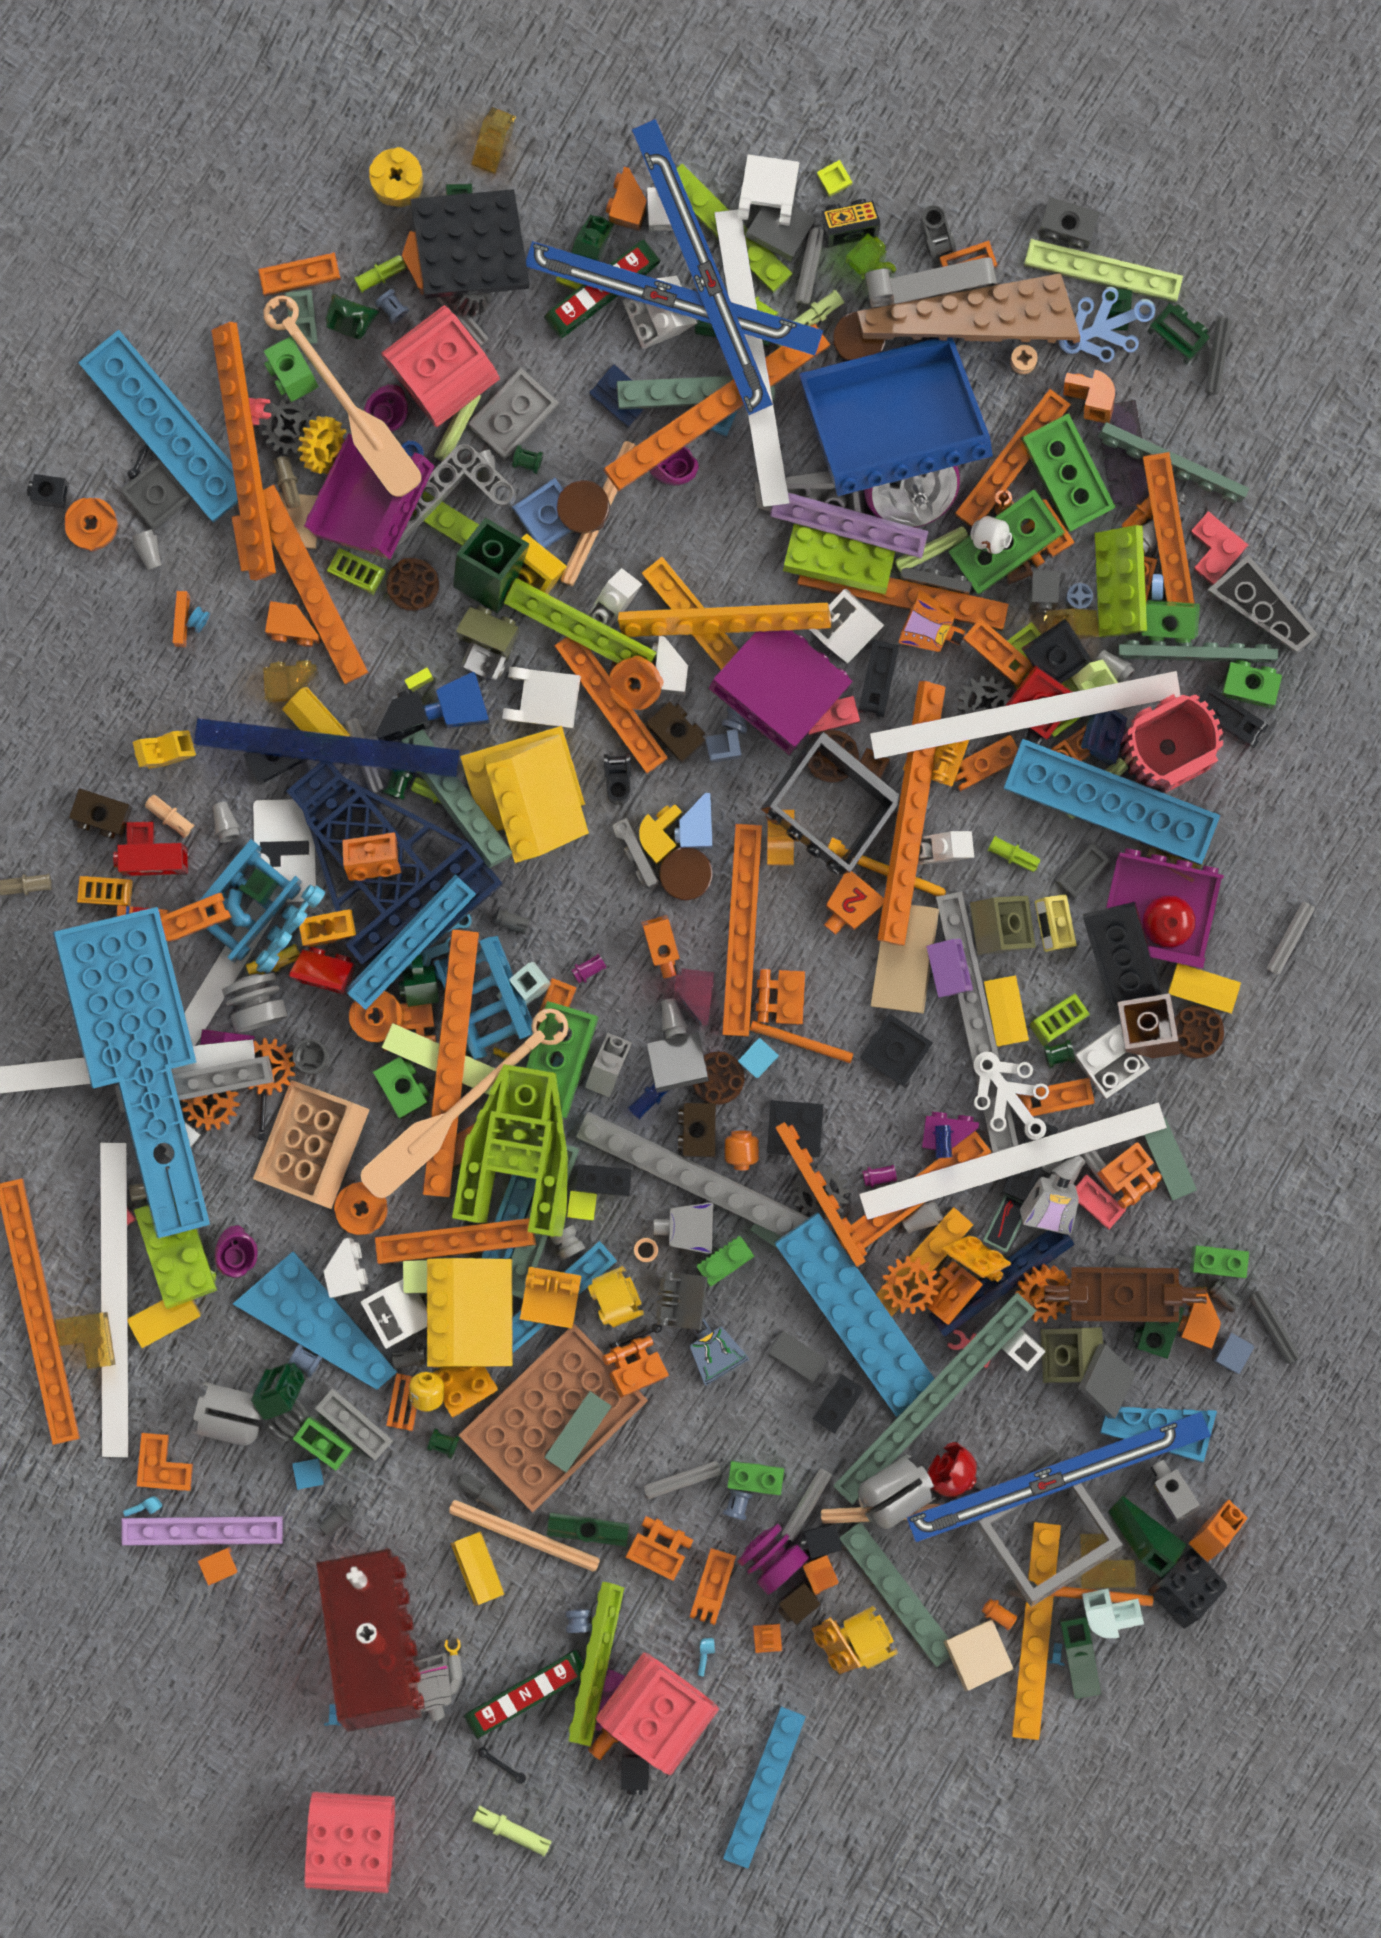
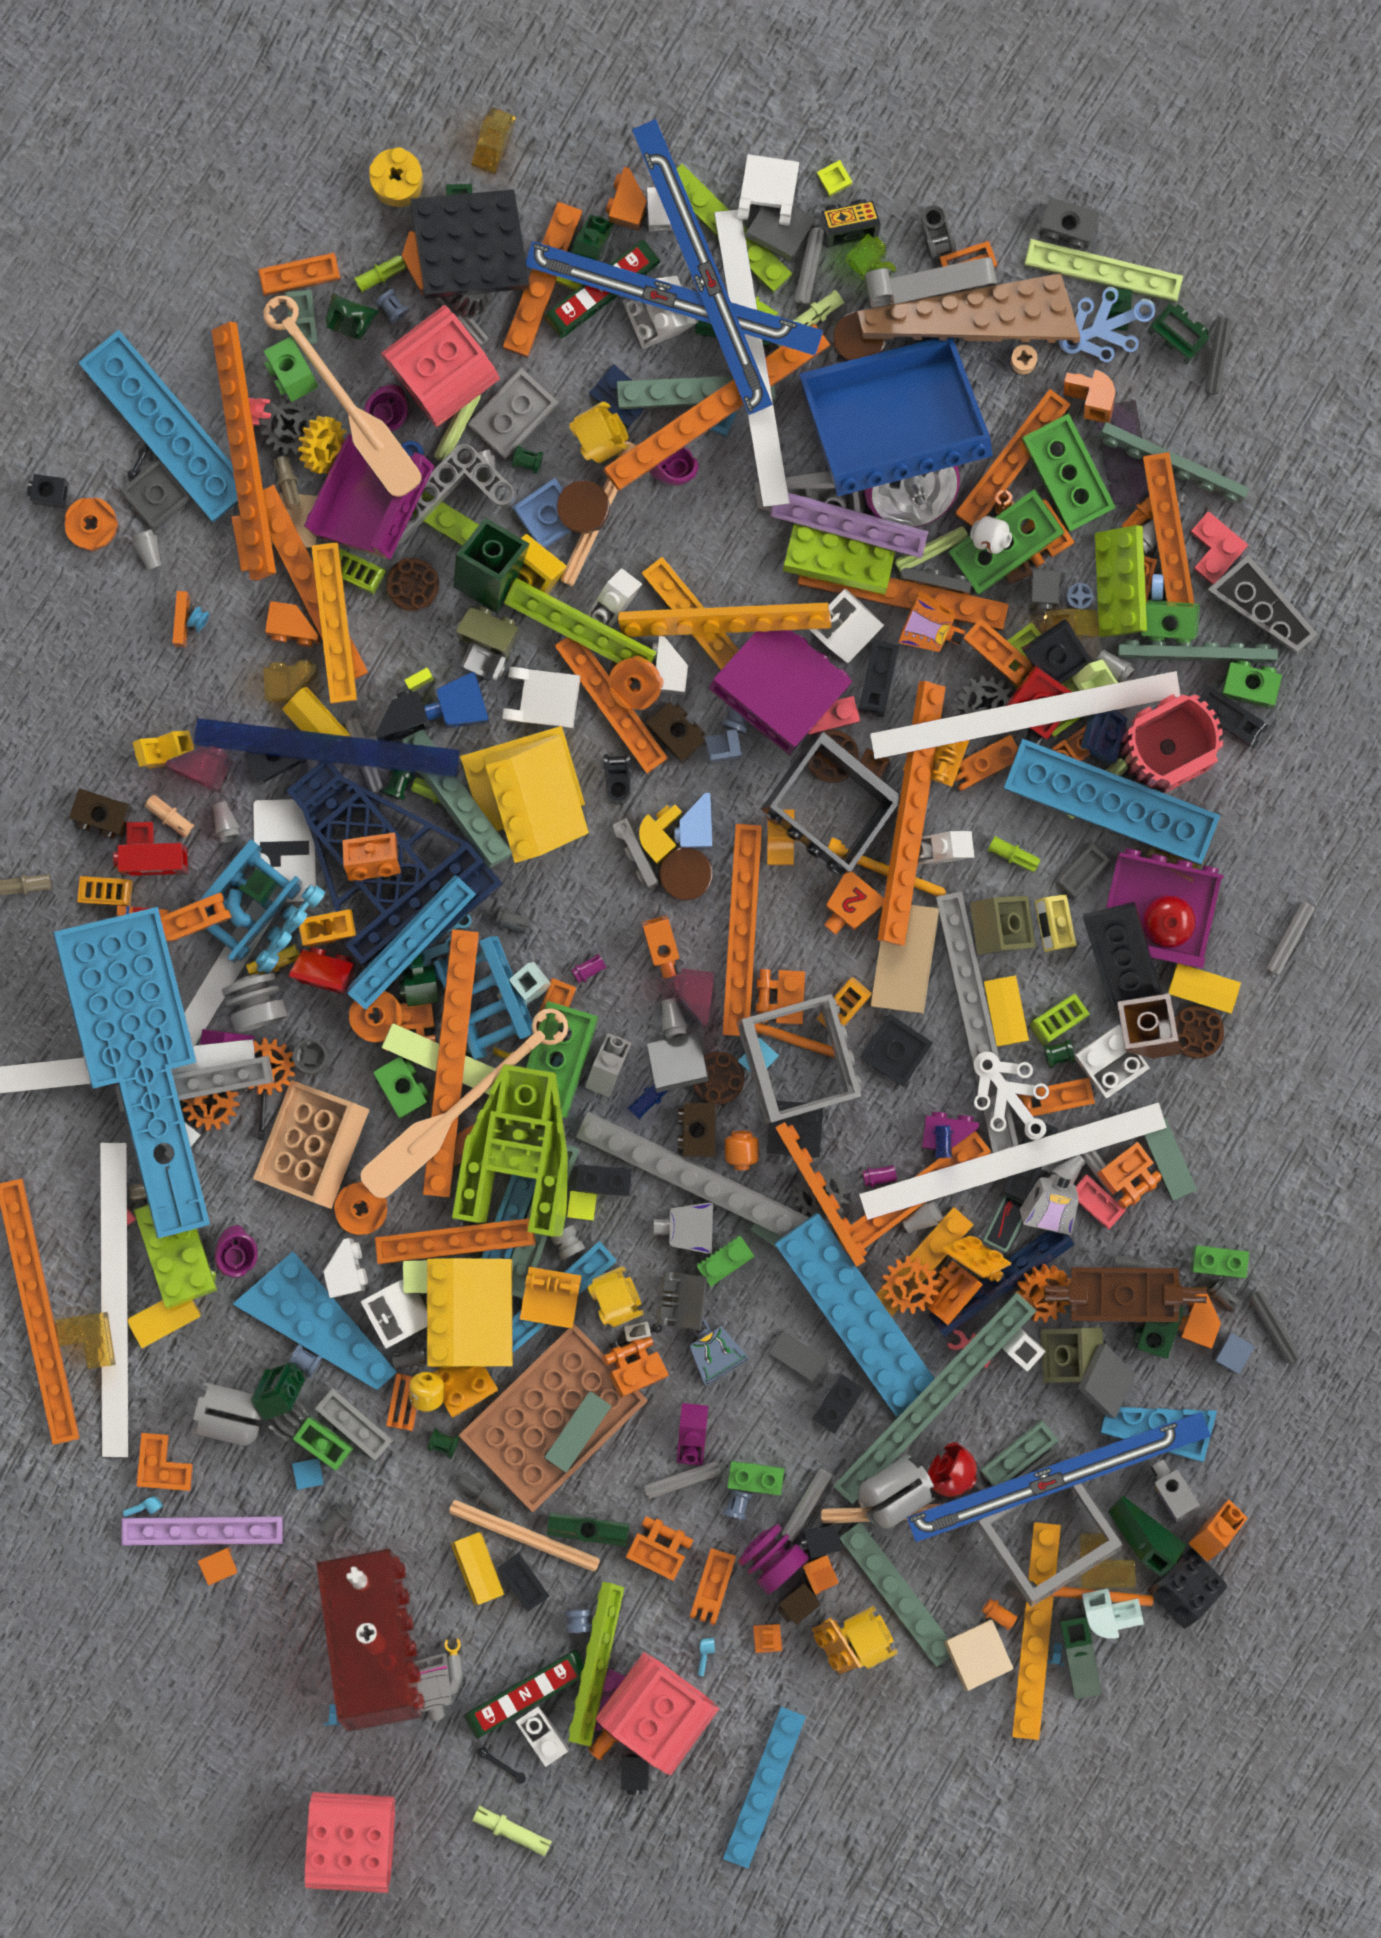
(202, 766): none -> clear pink slope
(334, 623): none -> light orange plate
(523, 1581): none -> black plate
(536, 298): none -> orange plate
(542, 1736): none -> white slope
(599, 433): none -> yellow brick
(637, 1331): none -> white sticker
(643, 1241): light nougat beam -> none
(692, 1434): none -> magenta slope
(758, 1069): none -> light grey window
(858, 988): none -> light orange slope
(949, 967): medium lavender hinge -> none
(1019, 1454): none -> sand green tile

